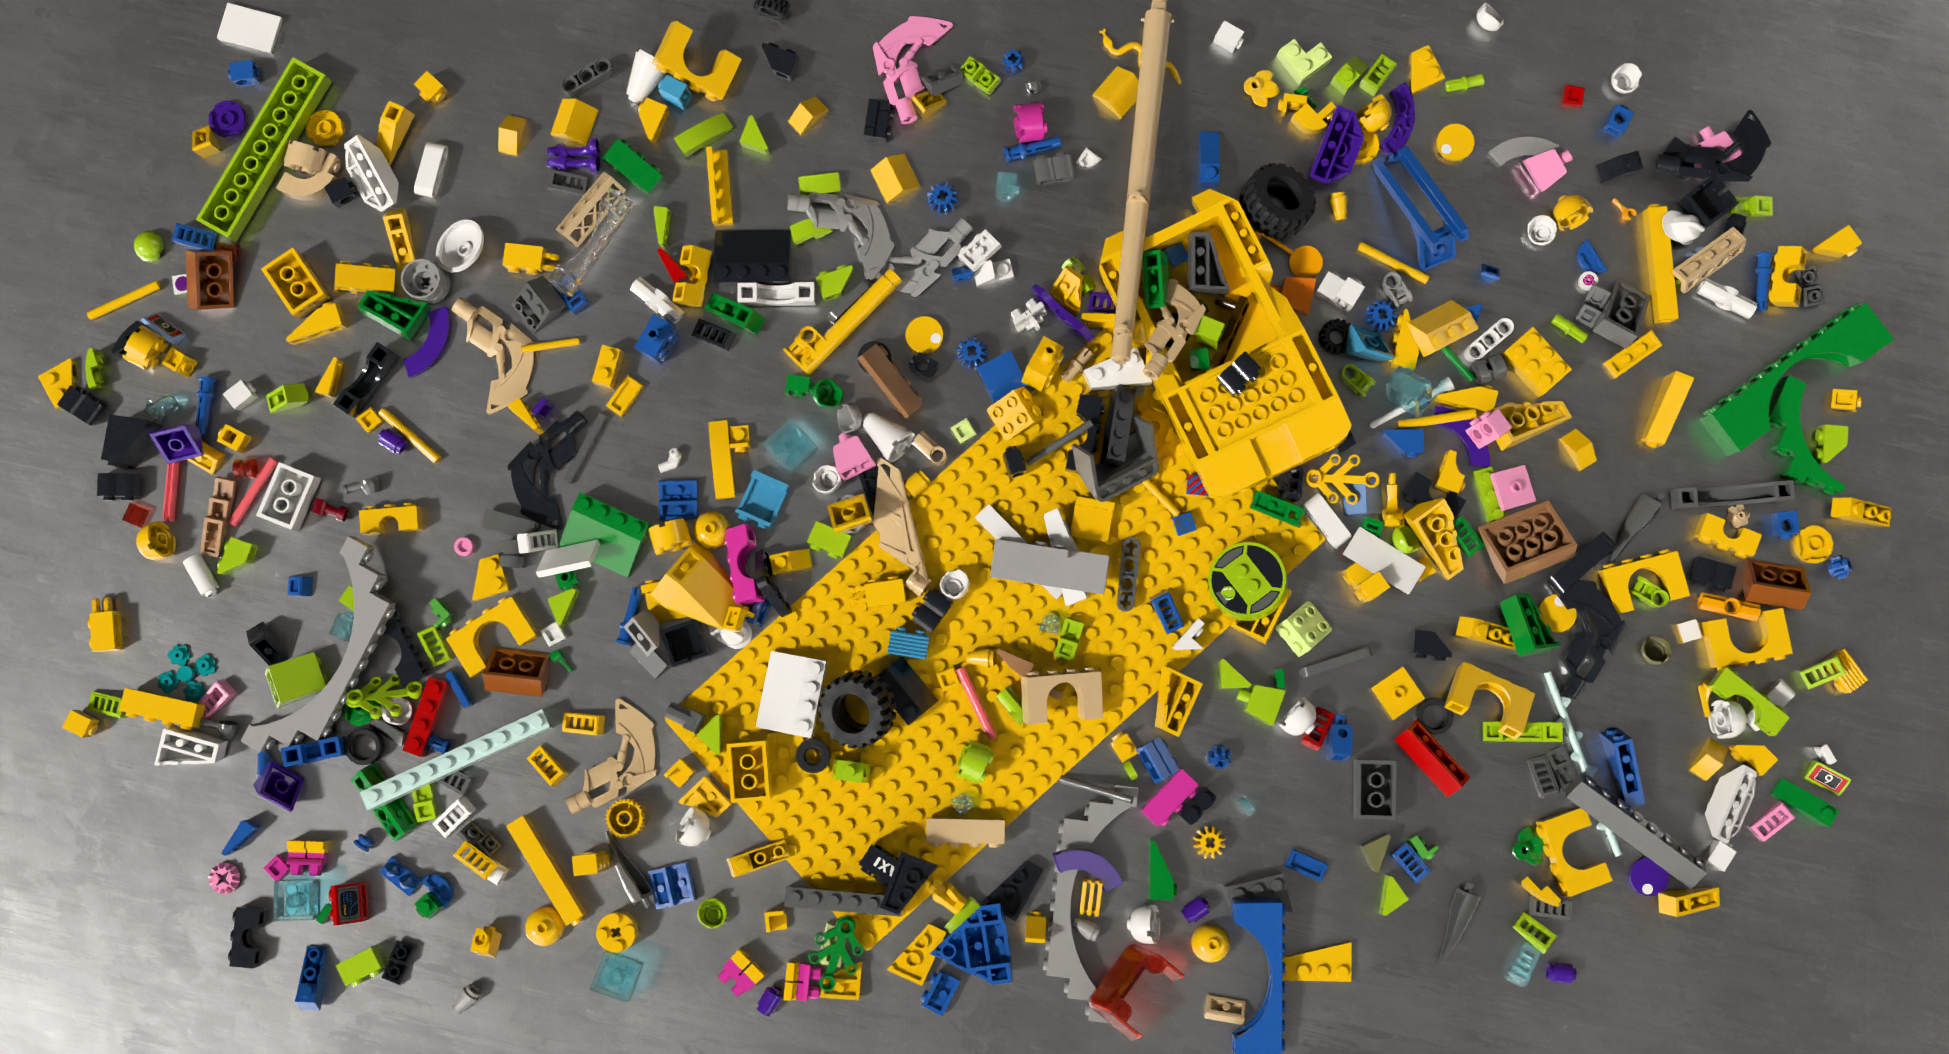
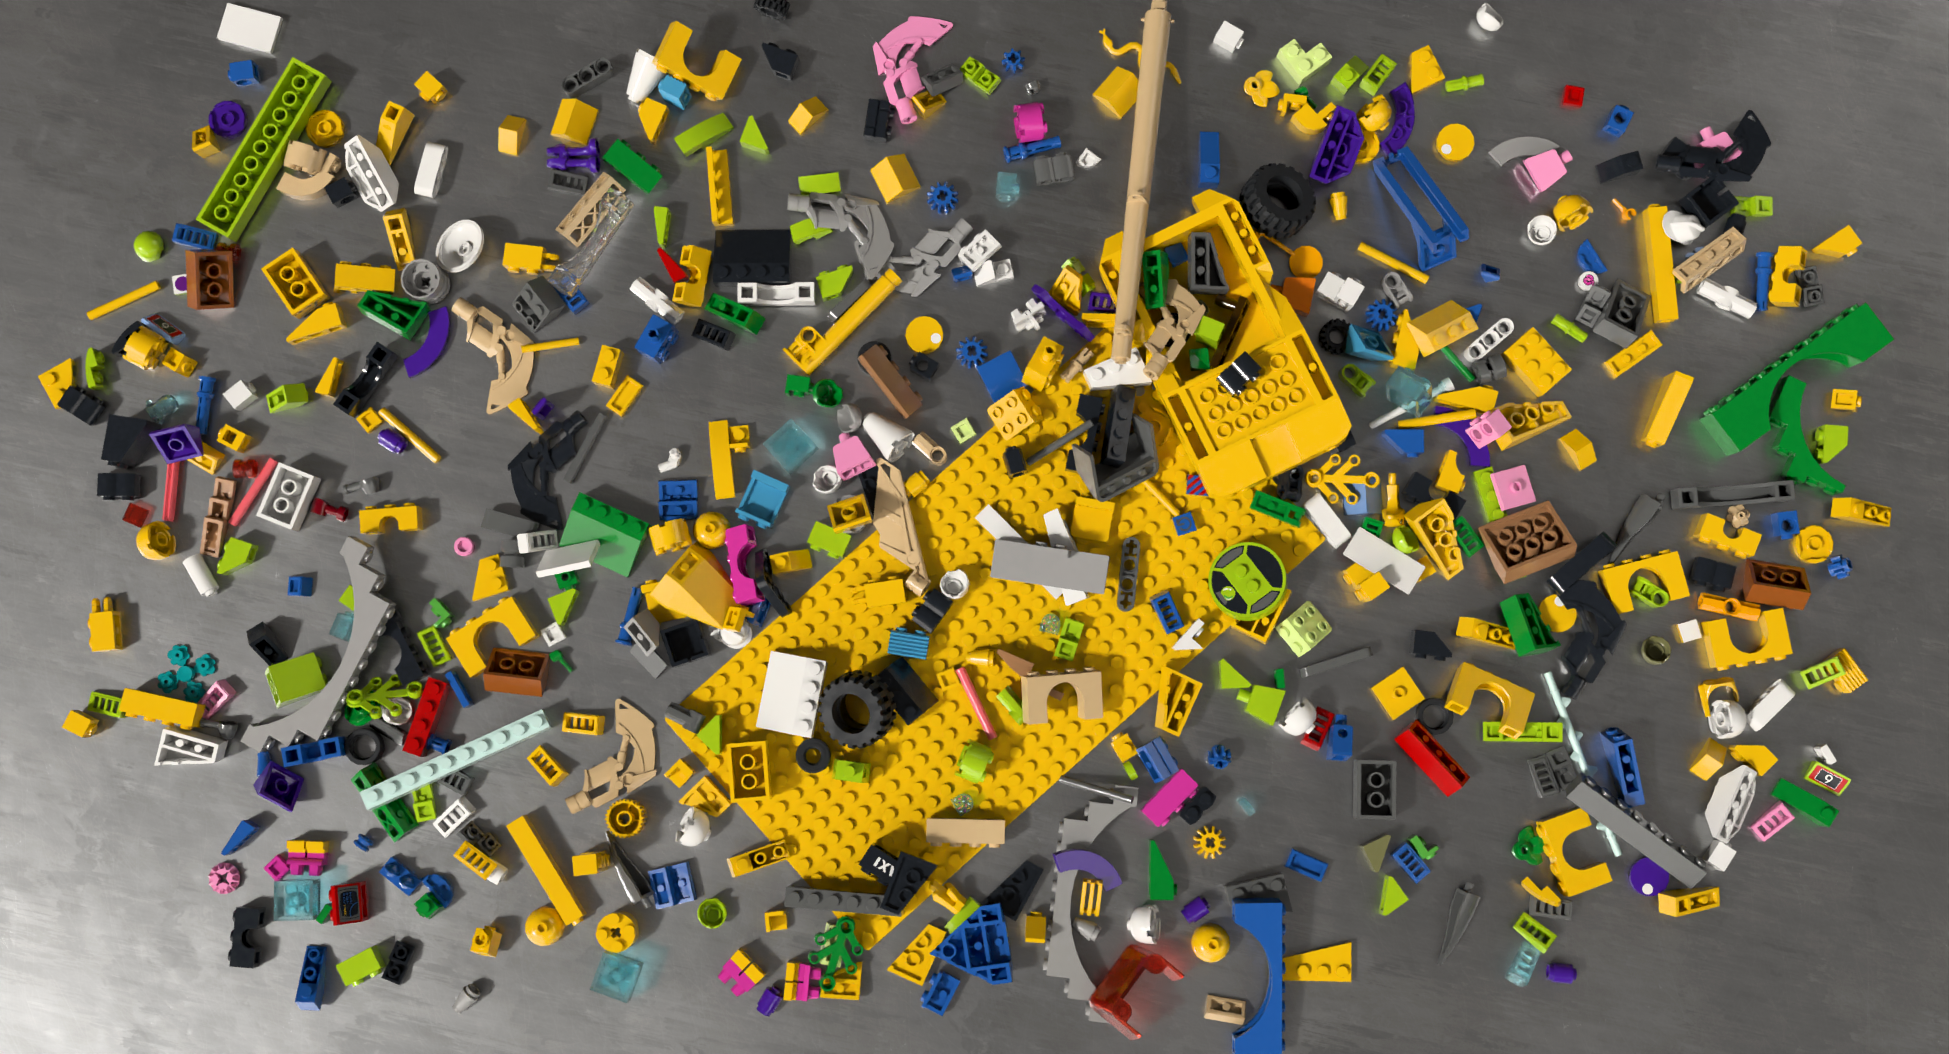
(1626, 78): white hair -> none
(1767, 715): lime arch -> none

